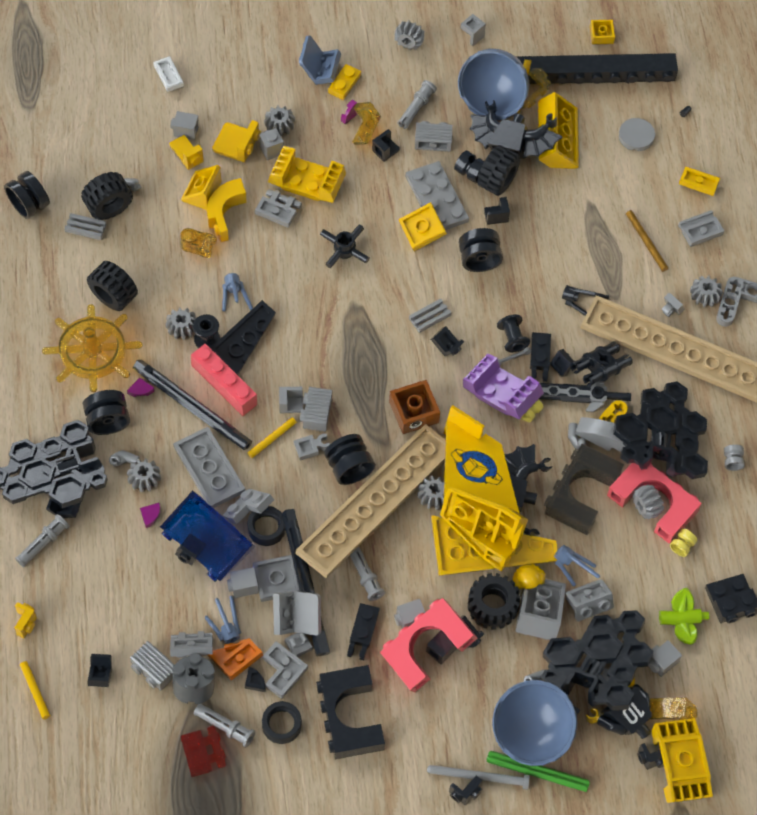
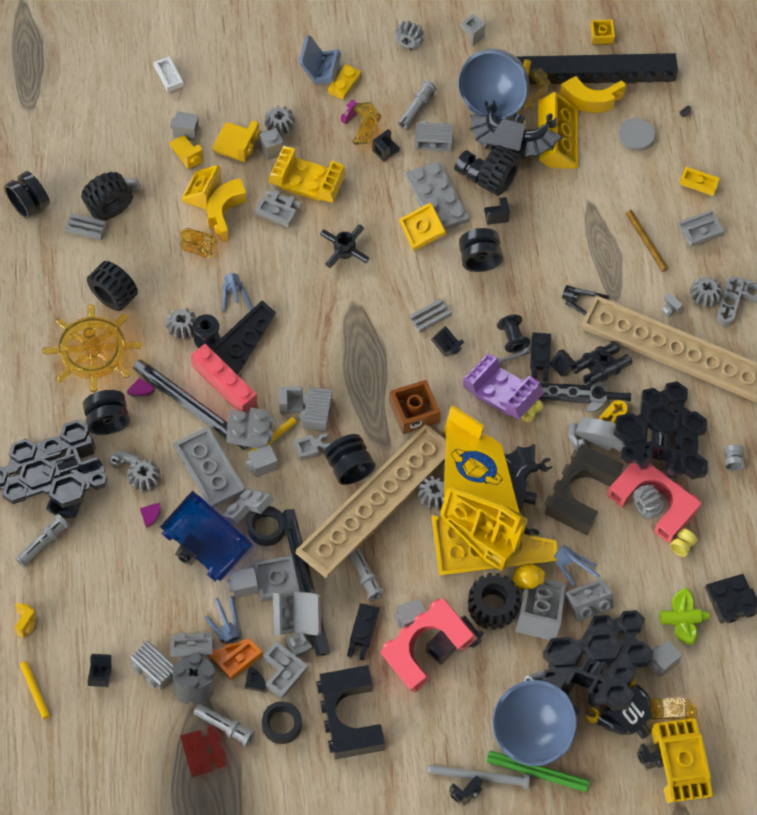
(249, 428): none -> light grey plate
(262, 461): none -> light grey brick
(591, 100): none -> yellow arch

